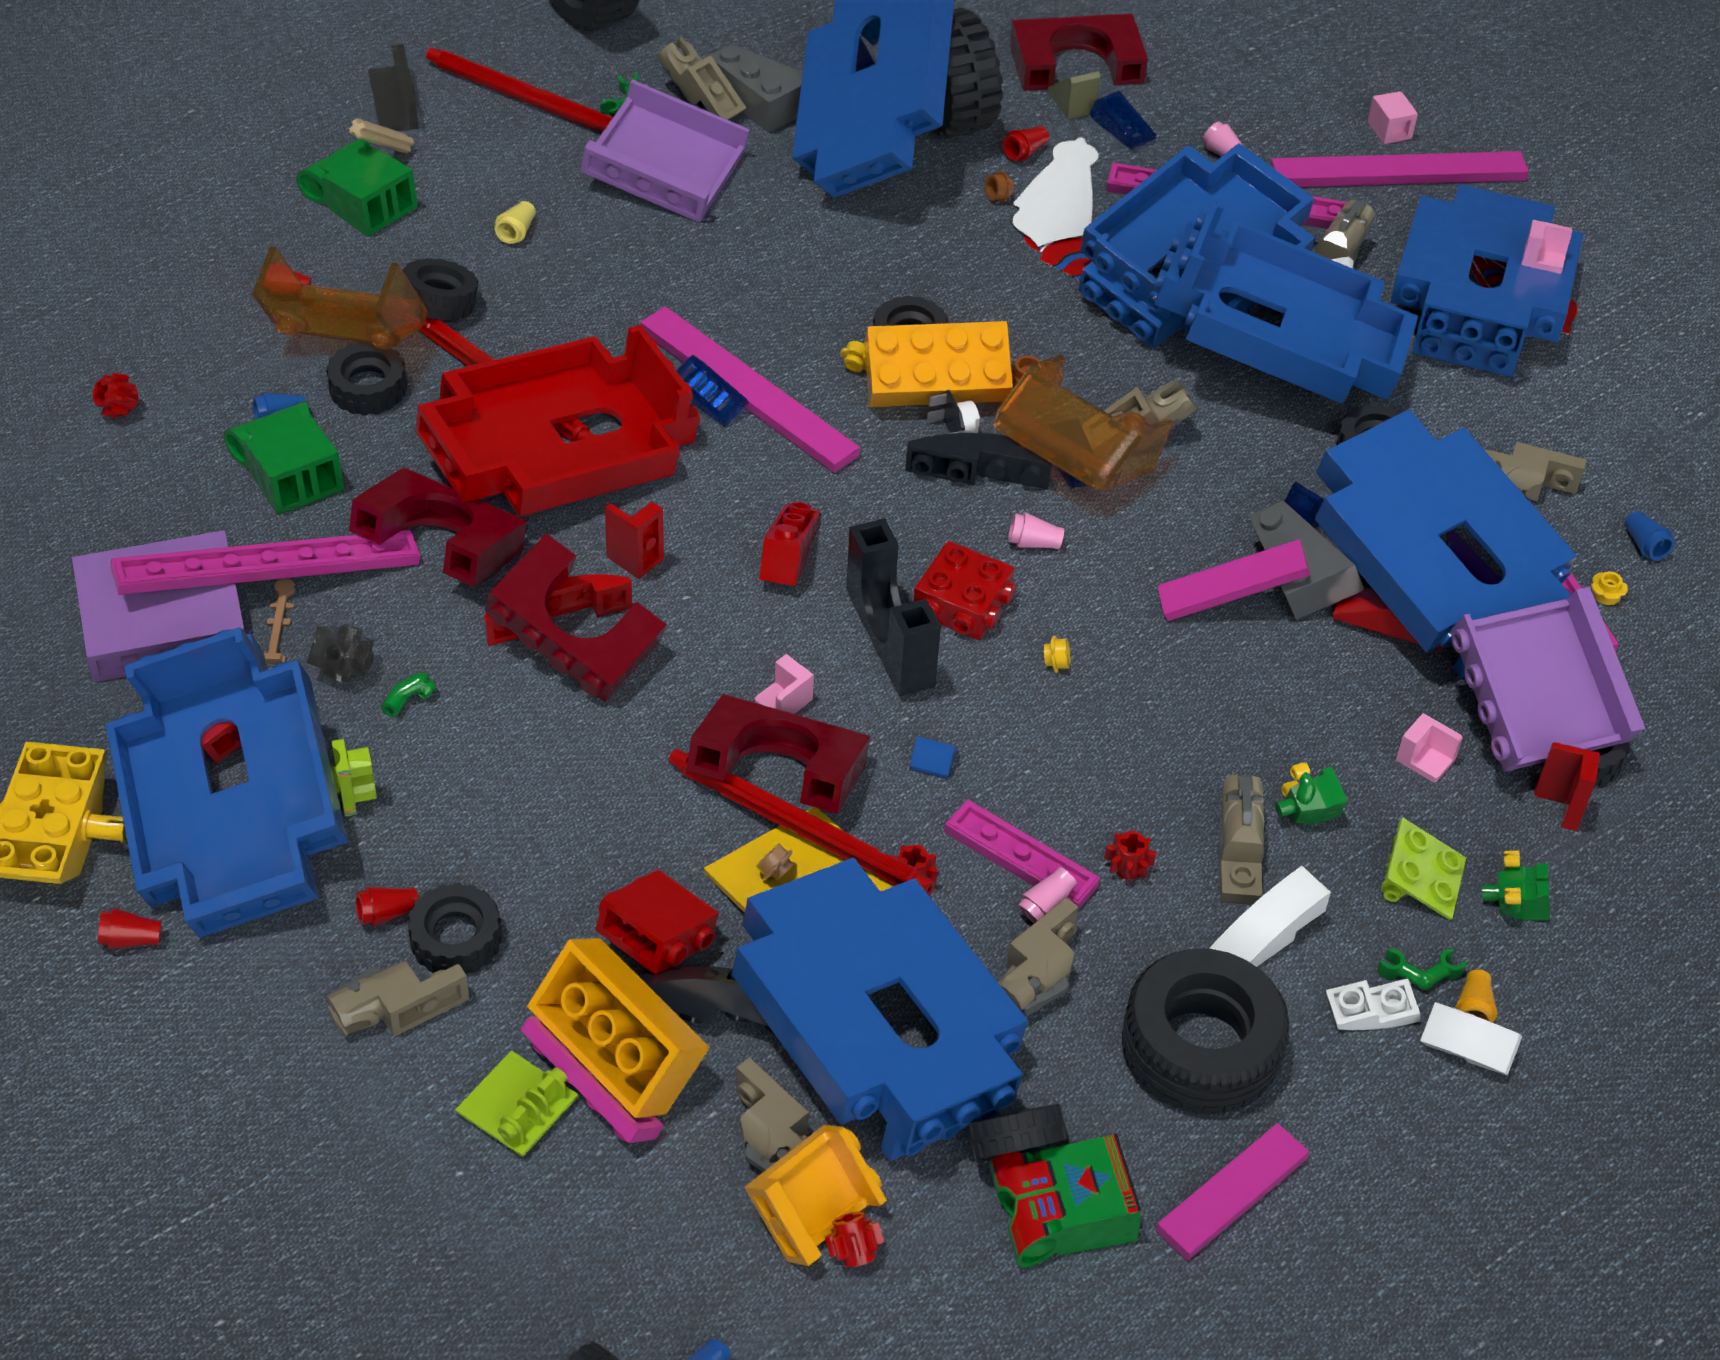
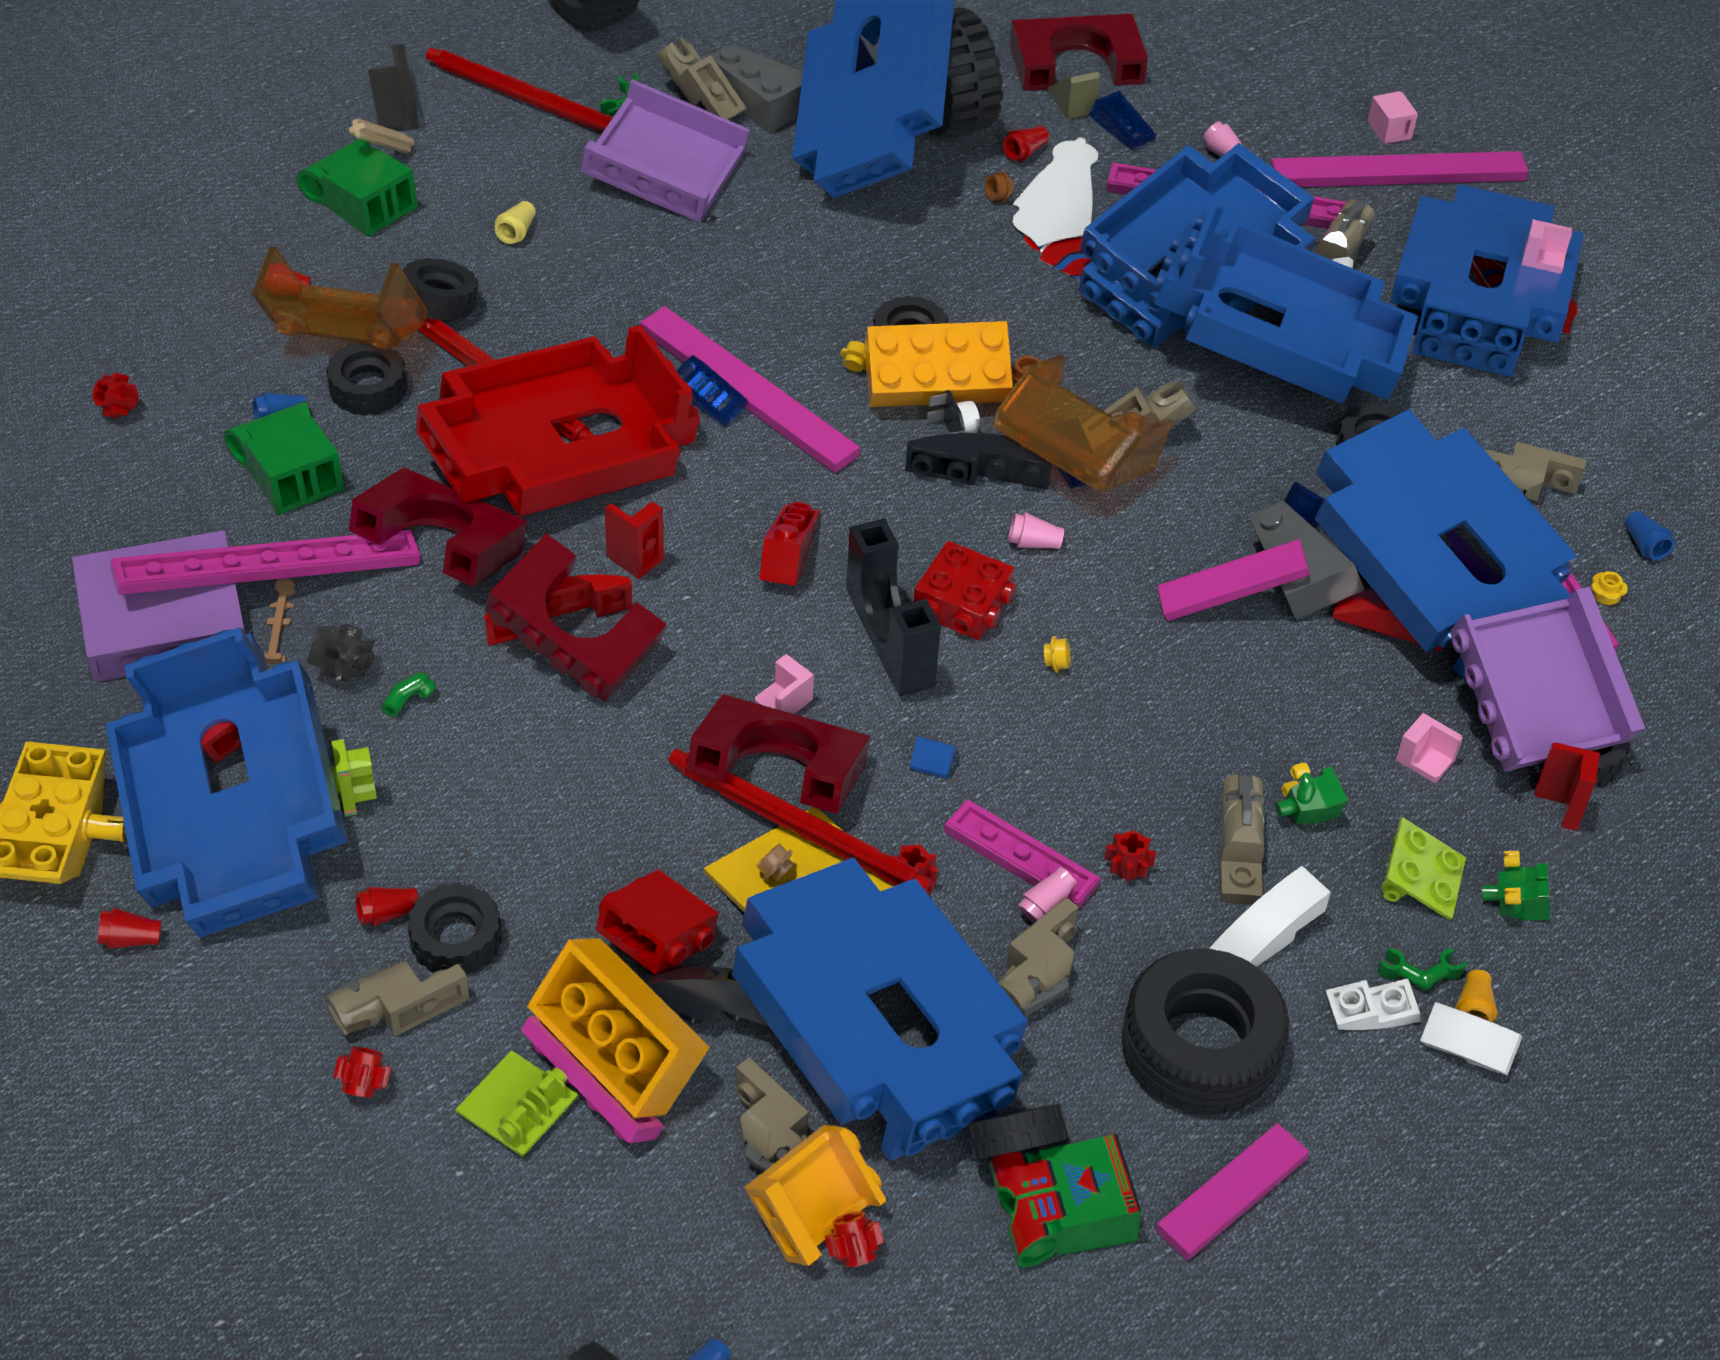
(362, 1071): none -> red gear

